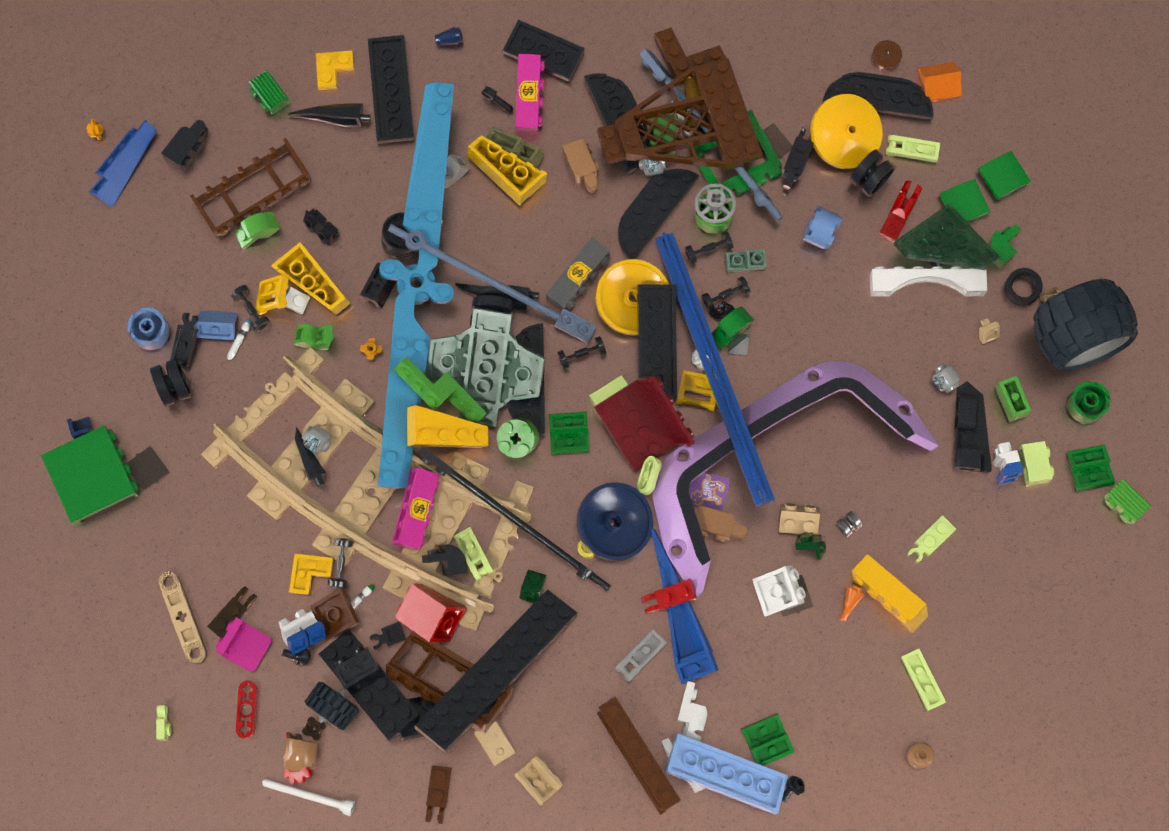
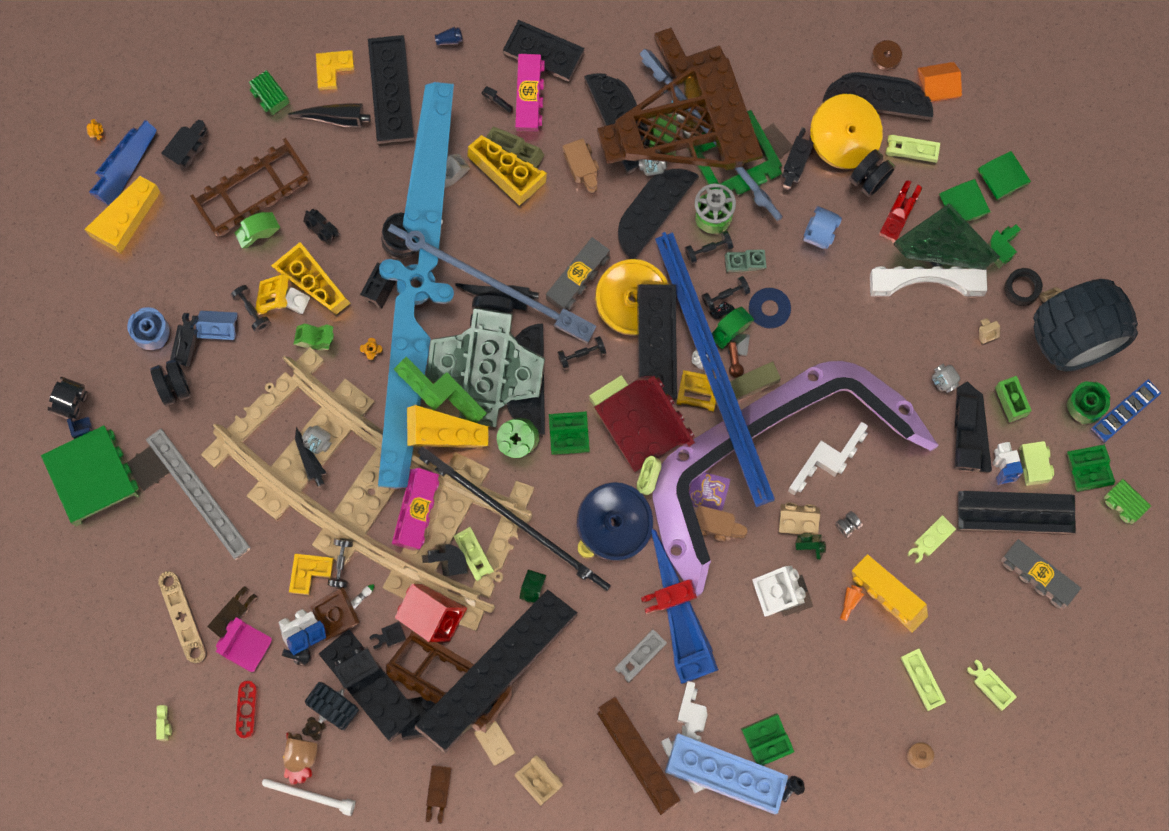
(67, 398): none -> black brick
(123, 216): none -> yellow wedge
(198, 494): none -> light grey tile
(239, 338): white piece -> none
(736, 369): none -> copper bar
(755, 381): none -> olive slope
(781, 300): none -> dark blue gear
(828, 459): none -> white bracket
(992, 686): none -> yellowish green plate
(1016, 512): none -> black plate
(1040, 574): none -> dark grey brick
(1126, 411): none -> tile

